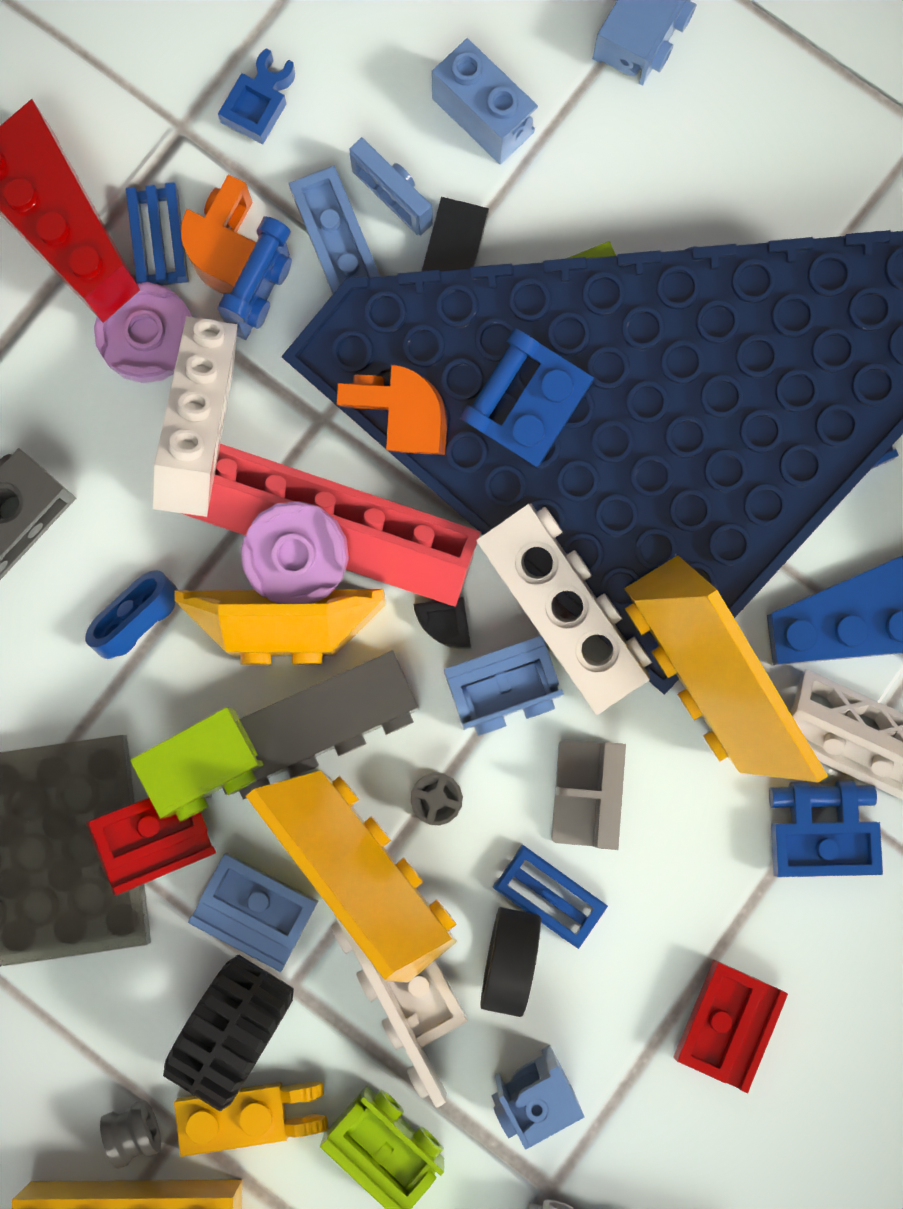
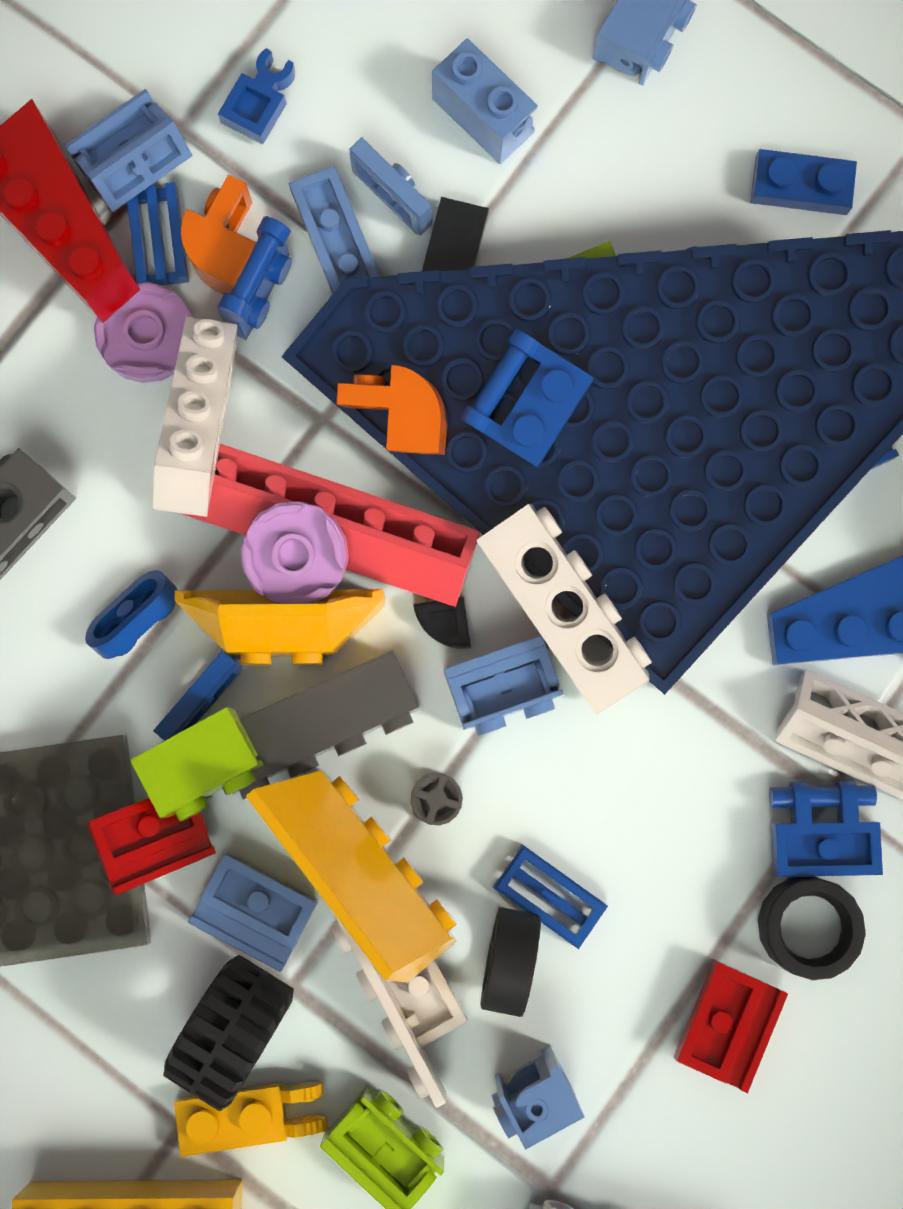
(128, 150): none -> medium blue hinge
(130, 1134): dark grey wheel -> none
(200, 696): none -> blue tile
(588, 794): light grey panel -> none
(719, 674): yellow slope -> none
(803, 182): none -> blue plate
(850, 939): none -> black tyre

